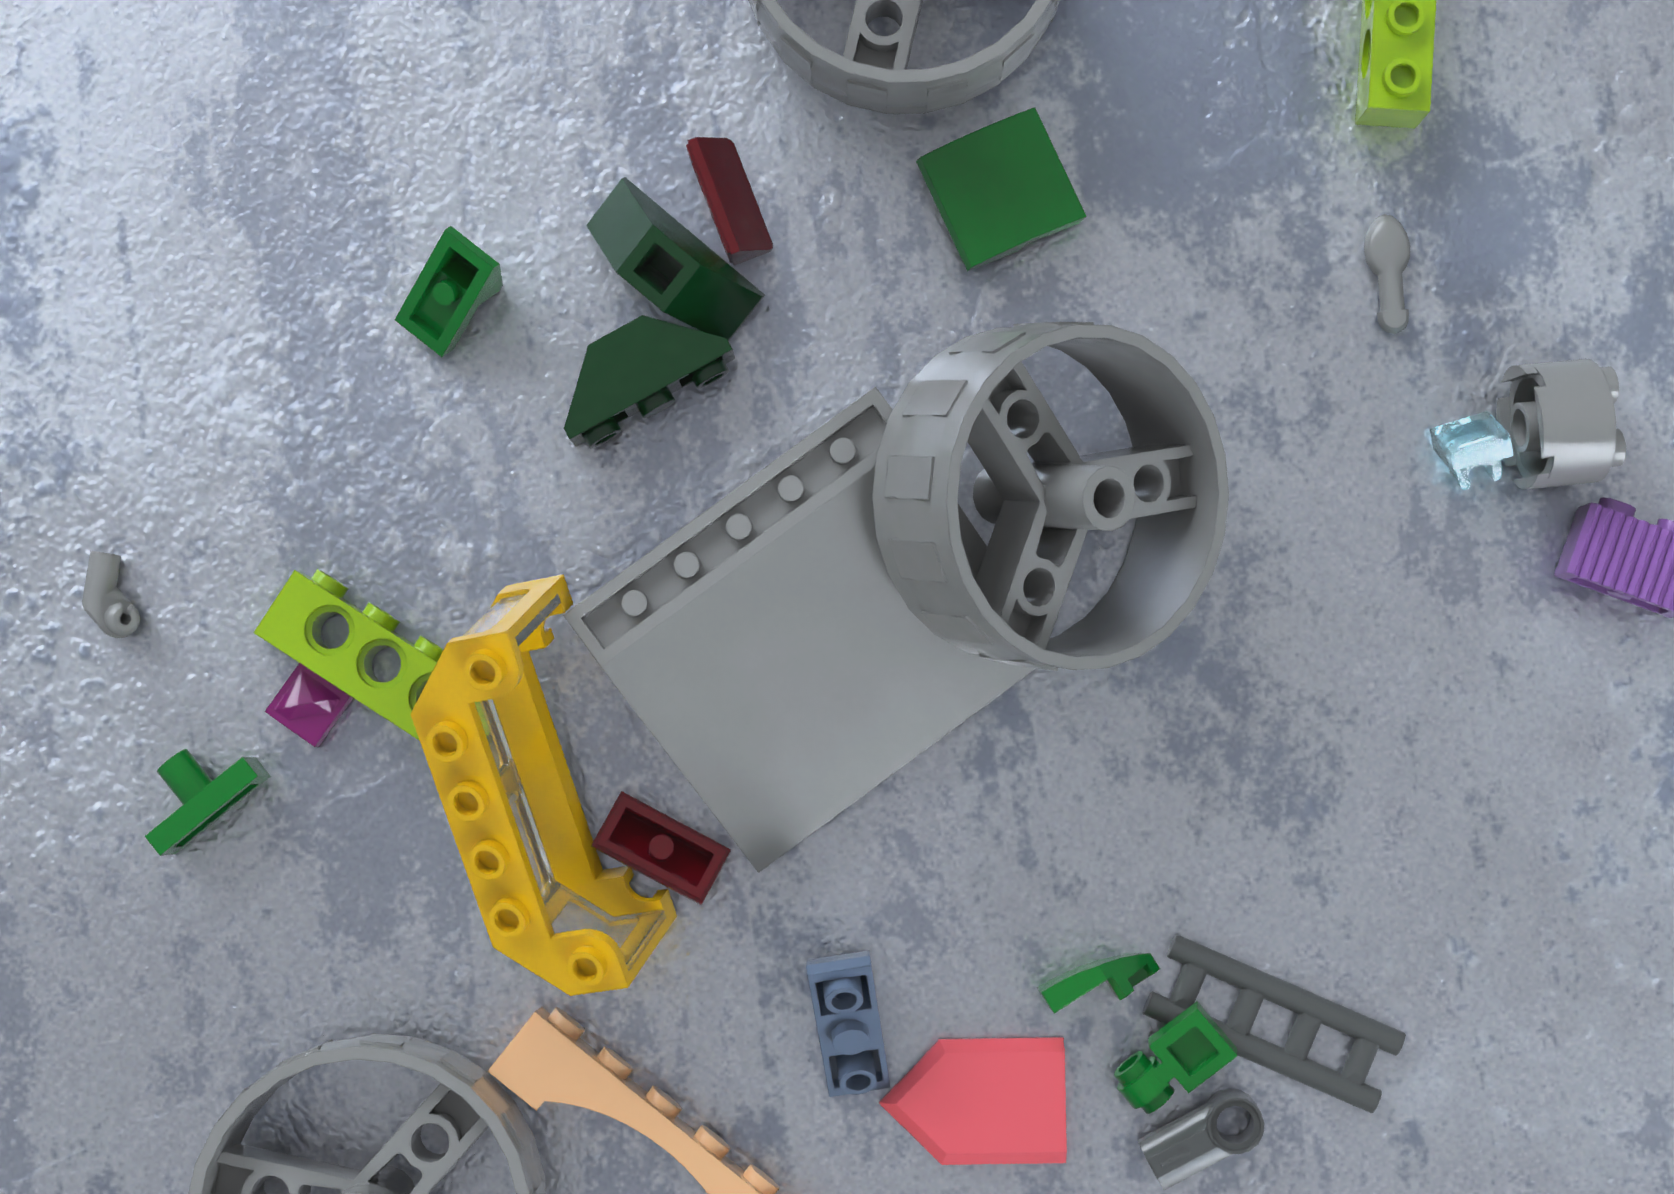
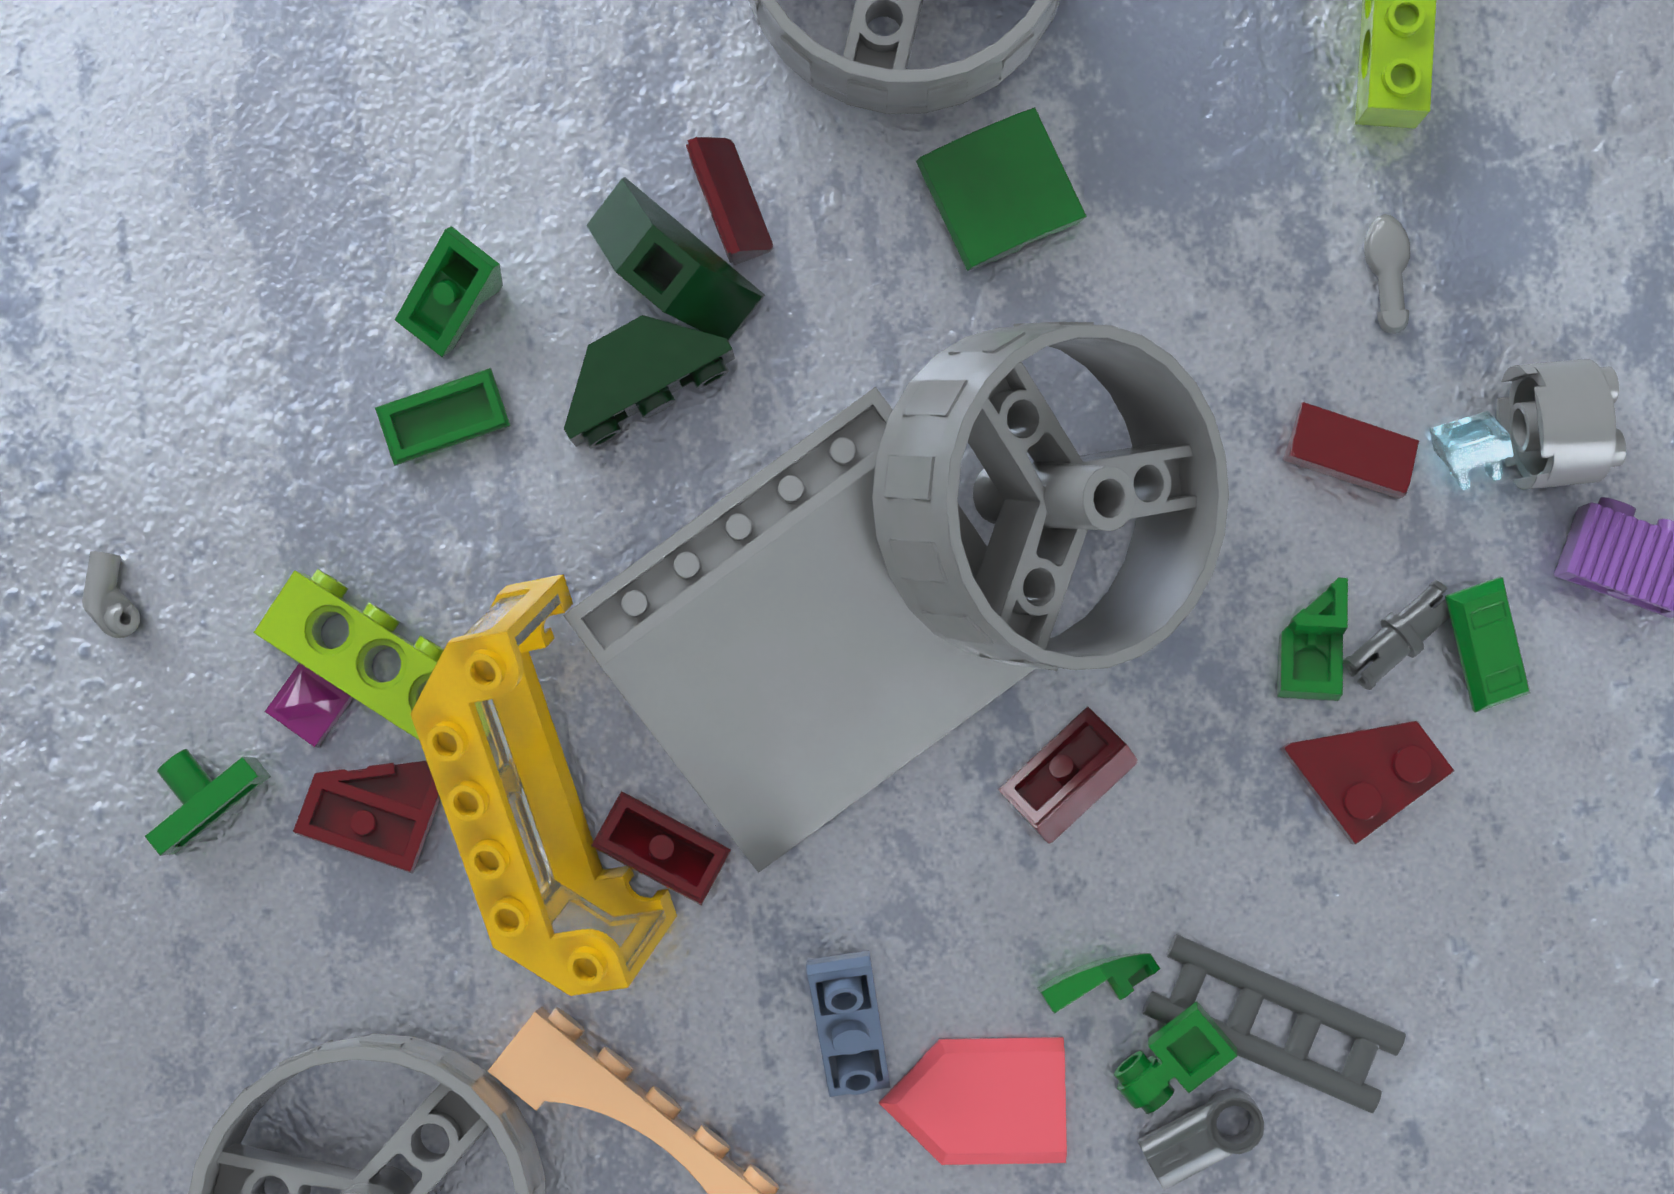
(372, 811): none -> dark red wing
(442, 416): none -> green tile
(1069, 775): none -> dark red slope
(1313, 648): none -> green slope
(1352, 451): none -> dark red slope
(1368, 773): none -> dark red wing
(1400, 636): none -> dark grey pin
(1487, 644): none -> green tile

